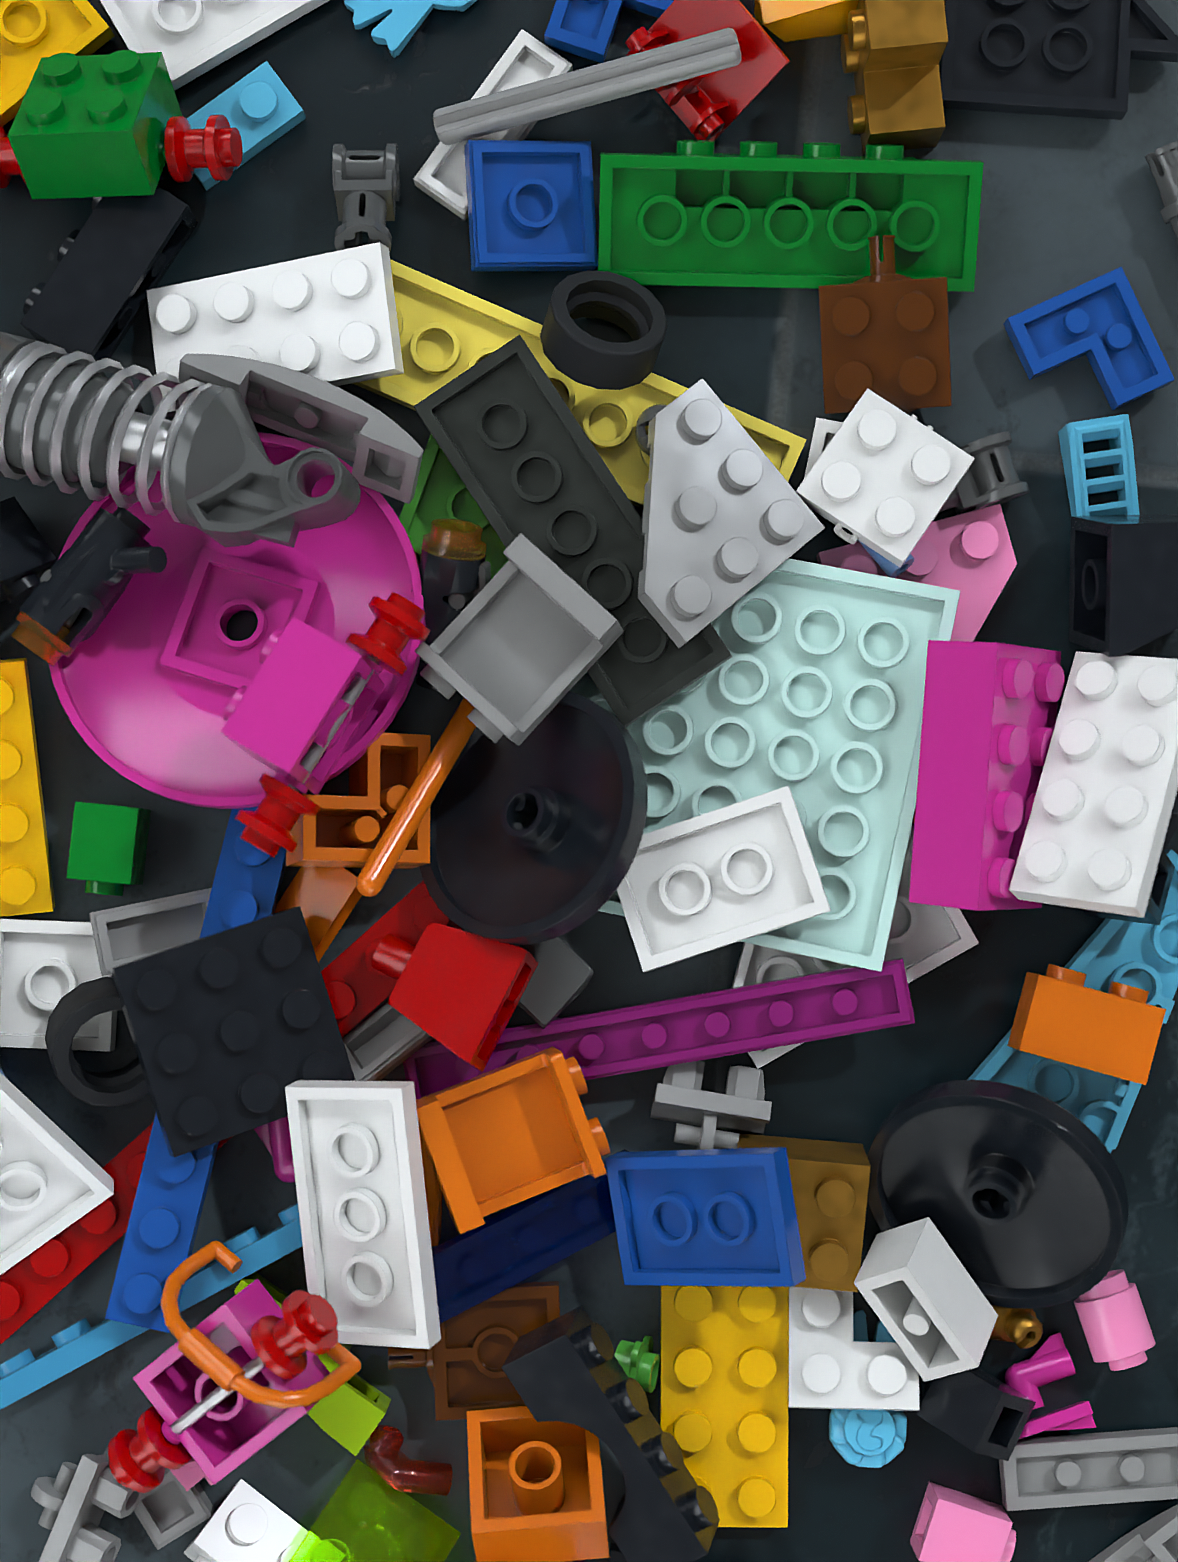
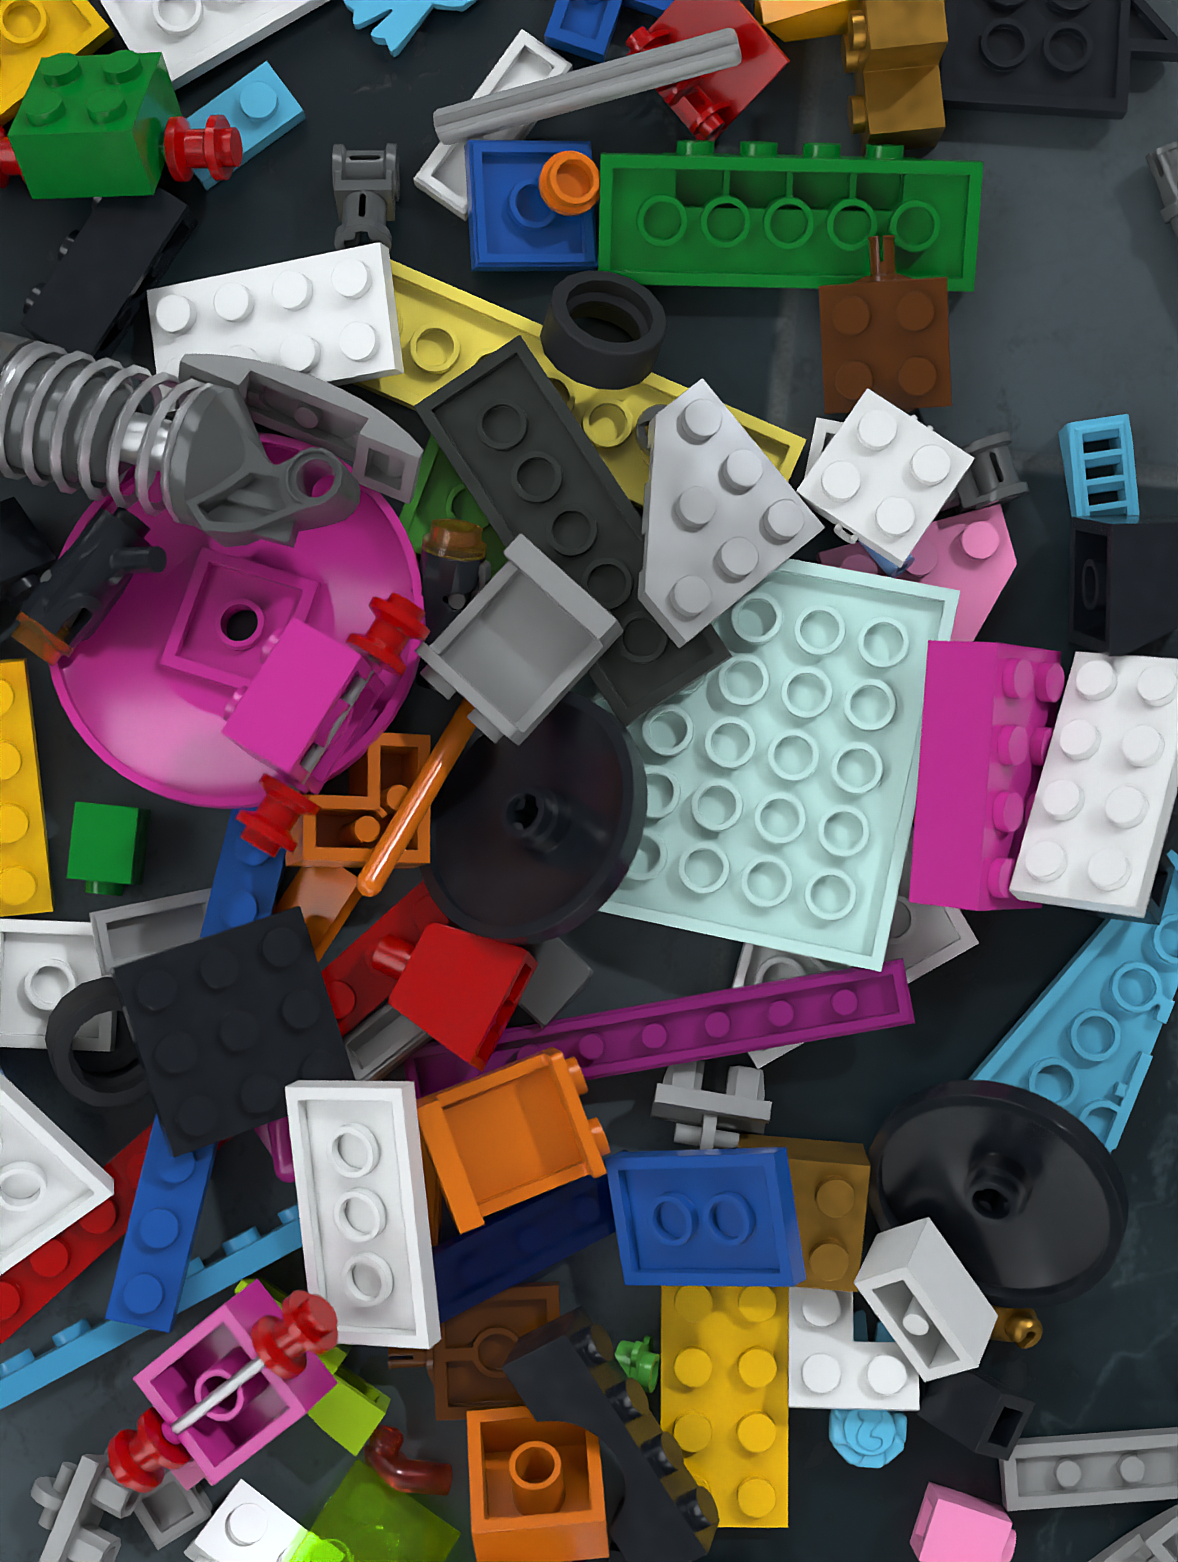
(221, 1366): orange piece -> none
(569, 183): none -> orange plate
(720, 880): white plate -> none
(1046, 1366): dark pink piece -> none
(1086, 1026): orange brick -> none
(1098, 322): blue plate -> none
(1115, 1322): bright pink brick -> none

